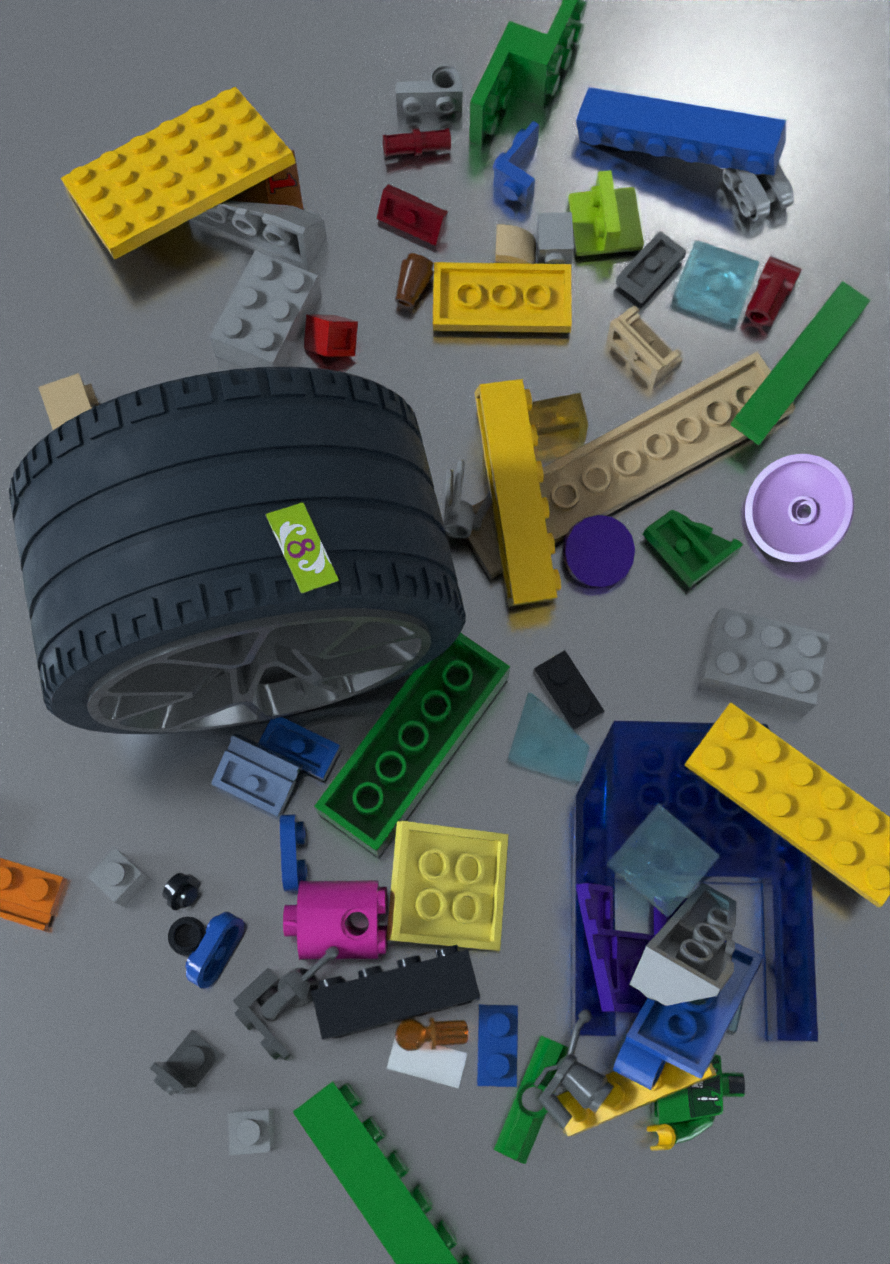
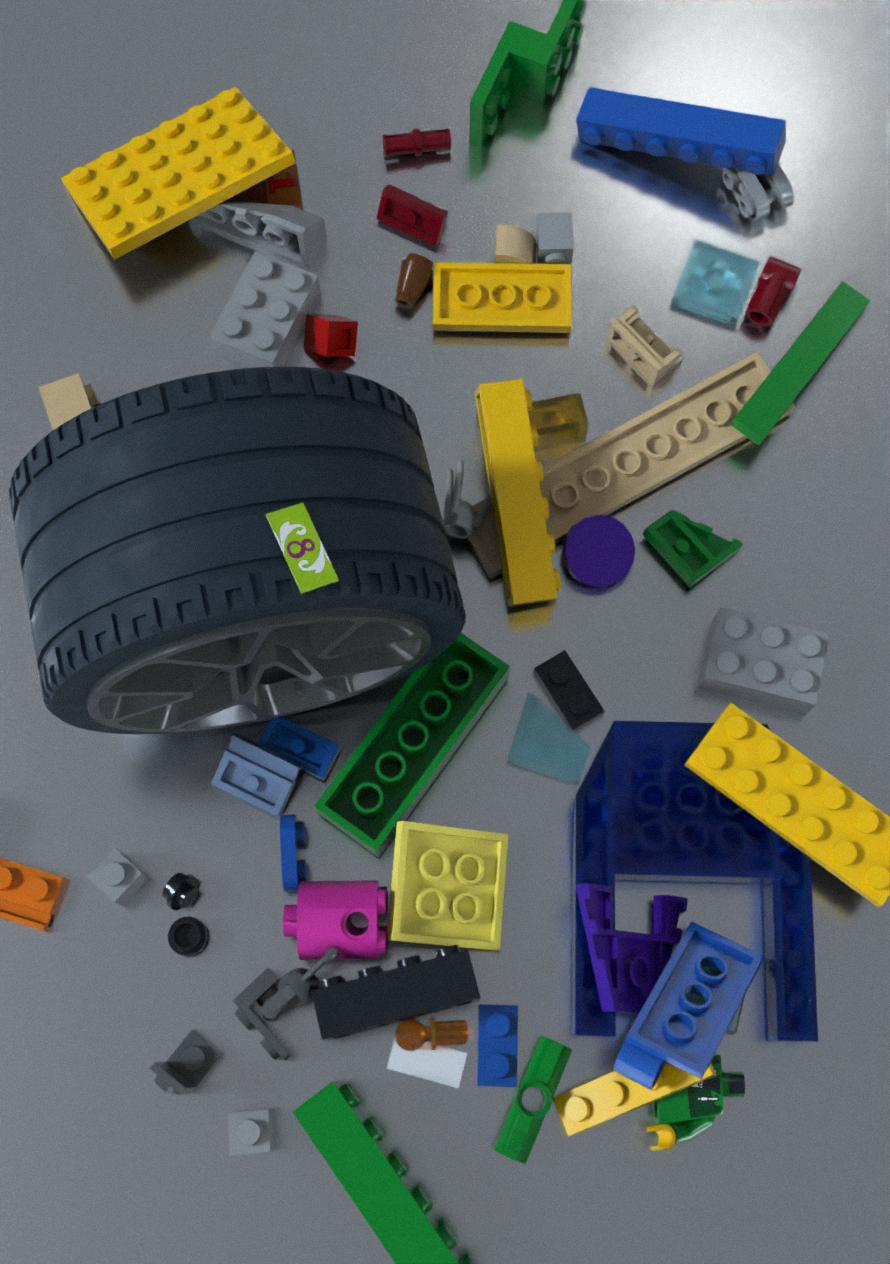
(214, 950): blue plate -> none
(431, 96): light grey plate -> none
(509, 178): blue bracket -> none
(584, 1083): dark grey piece -> none
(605, 218): lime bracket -> none
(650, 266): dark grey plate -> none
(663, 860): clear light blue plate -> none
(691, 951): light grey wedge -> none
(781, 495): lavender dish -> none

